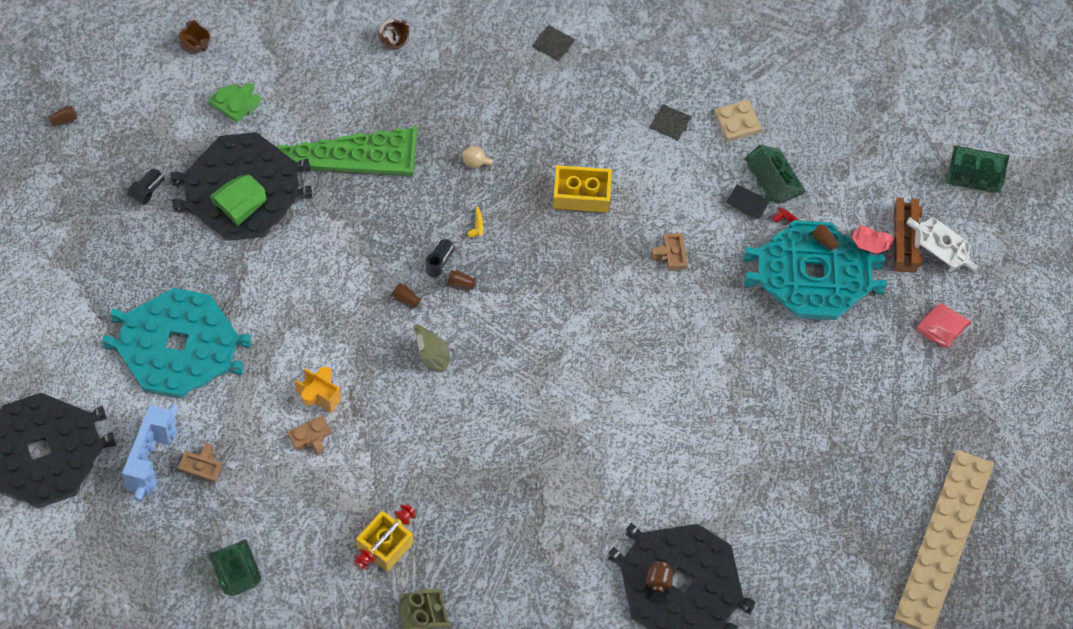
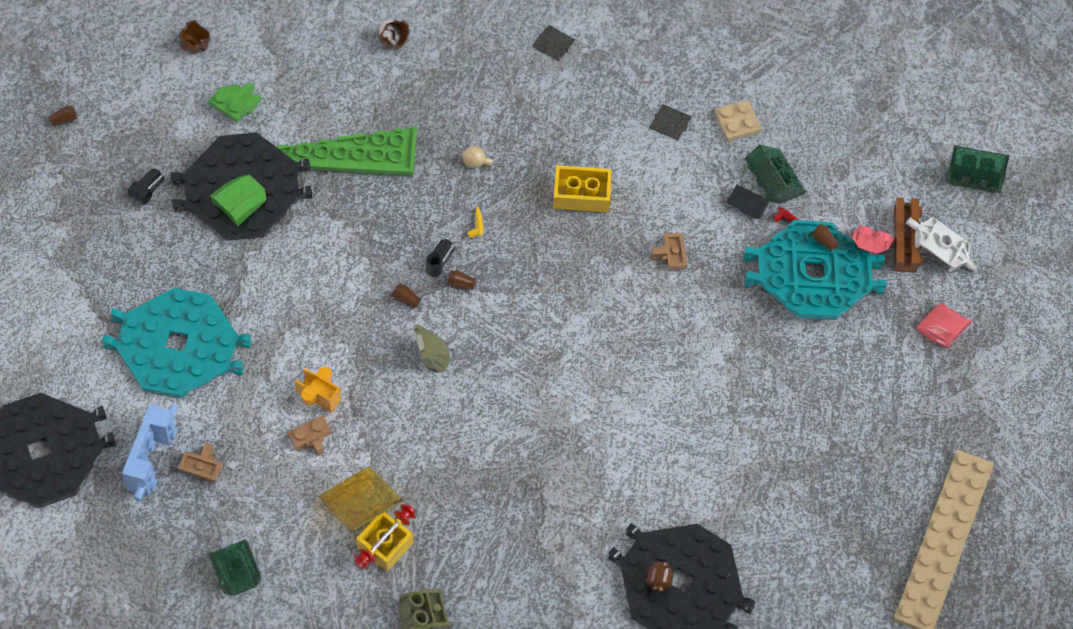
(360, 499): none -> clear yellow piece

